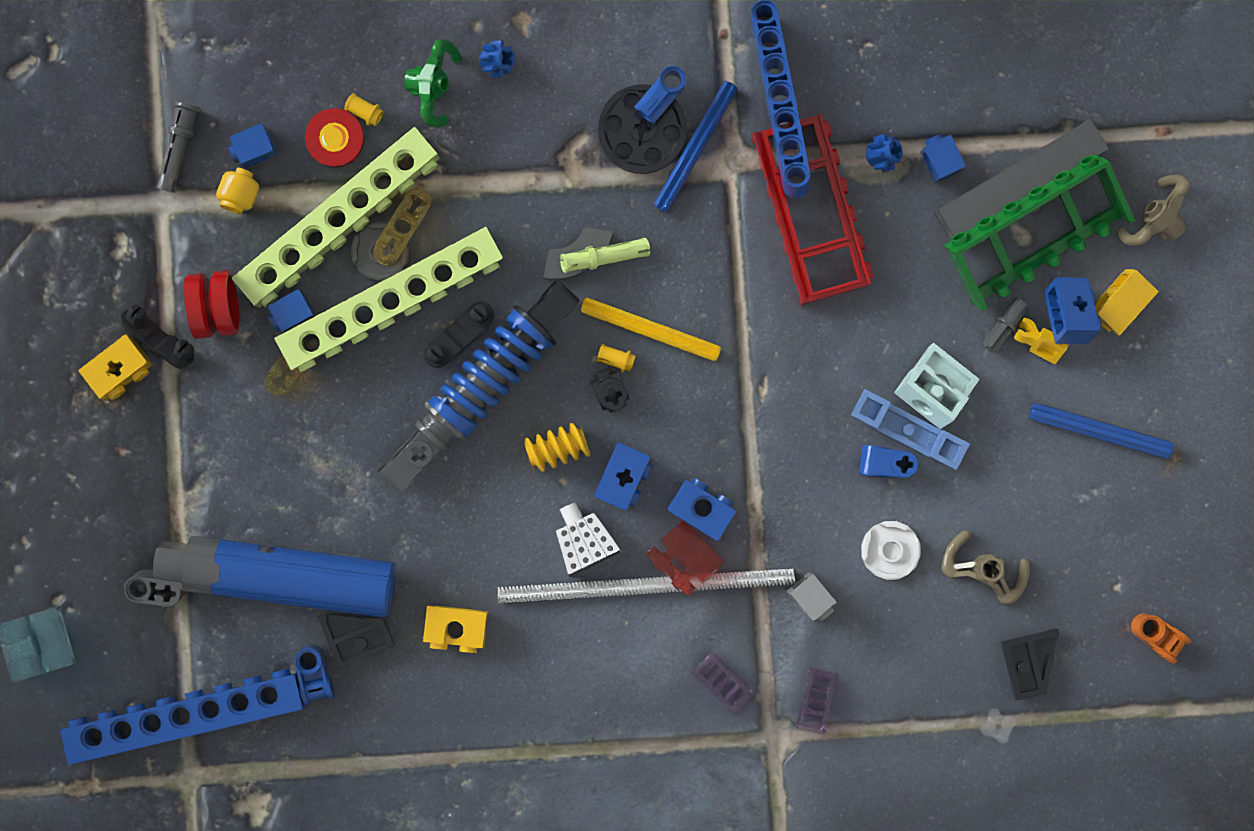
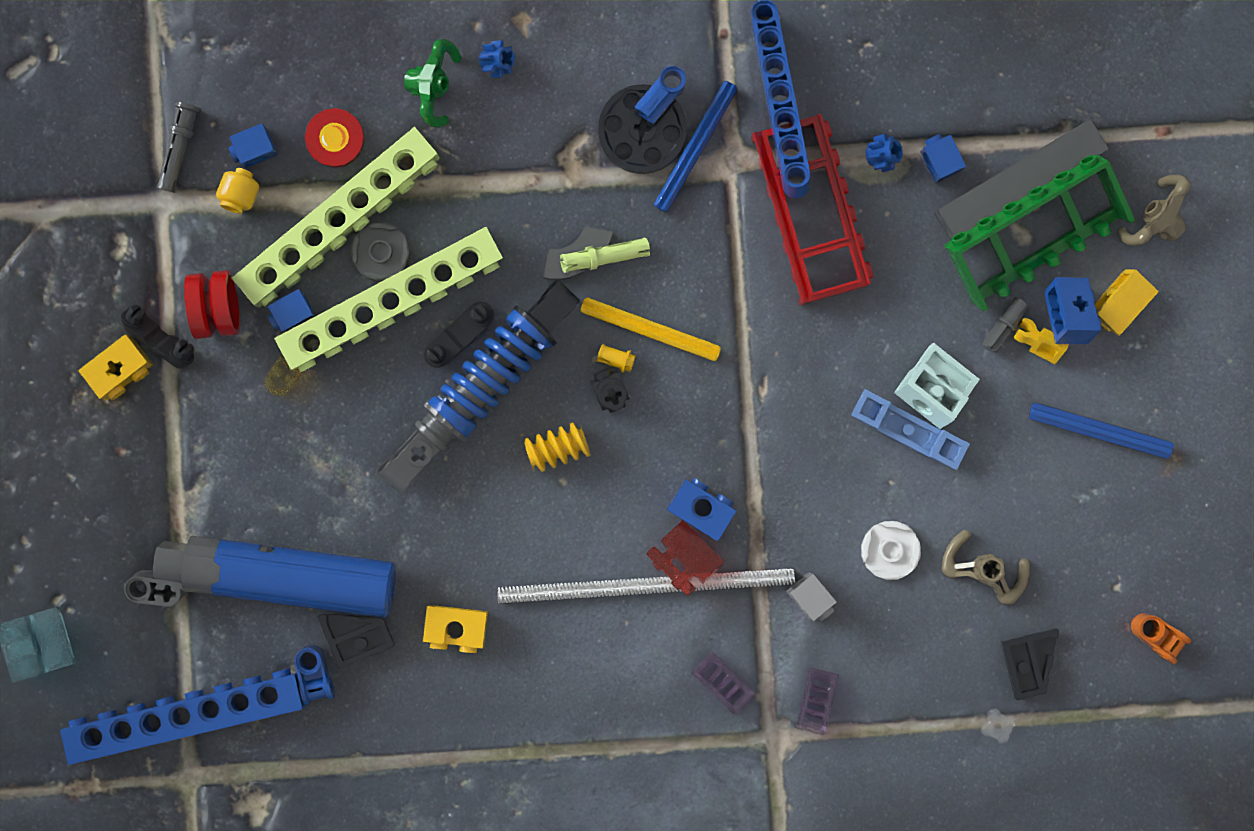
(370, 113): yellow pin -> none
(405, 205): clear yellow beam -> none
(584, 540): white torso -> none
(621, 459): blue brick -> none
(882, 461): blue piece -> none

